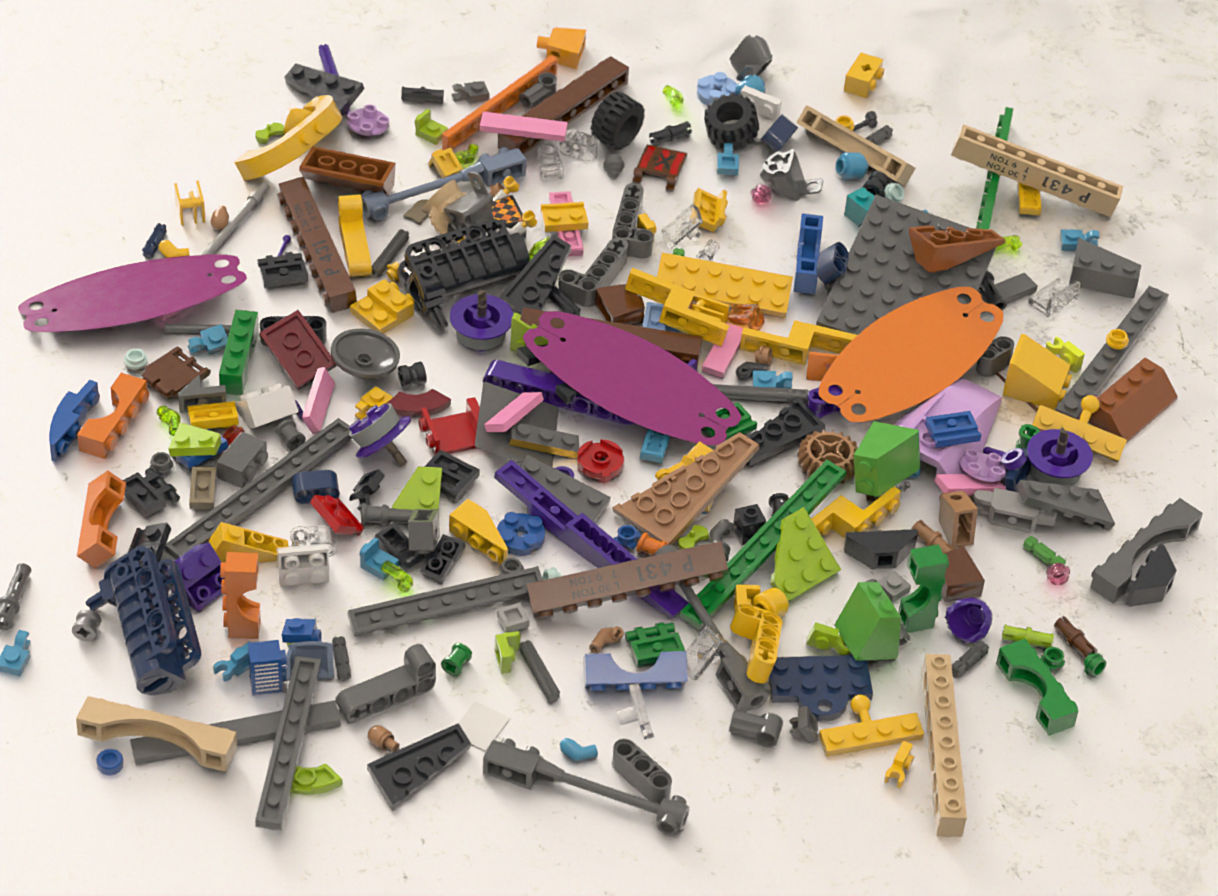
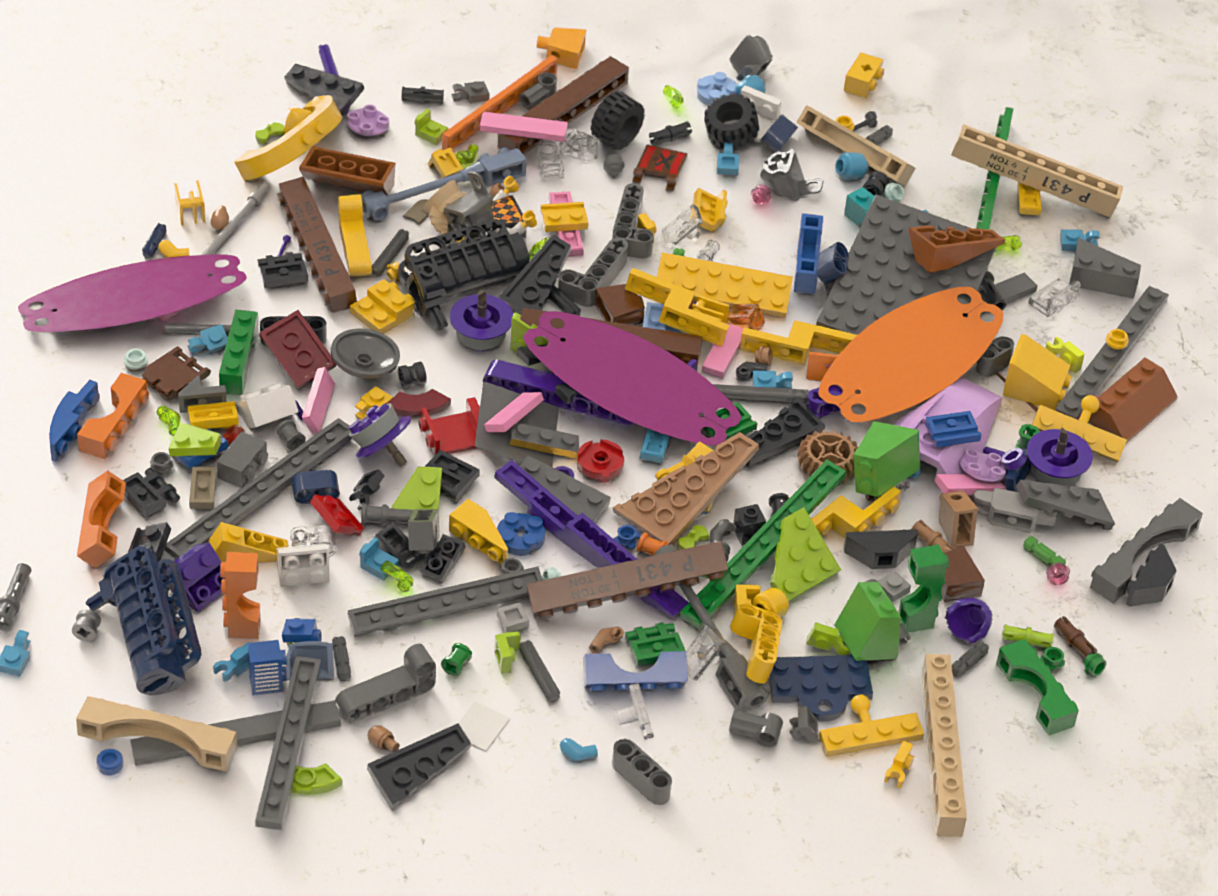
(526, 766): dark grey bar -> none

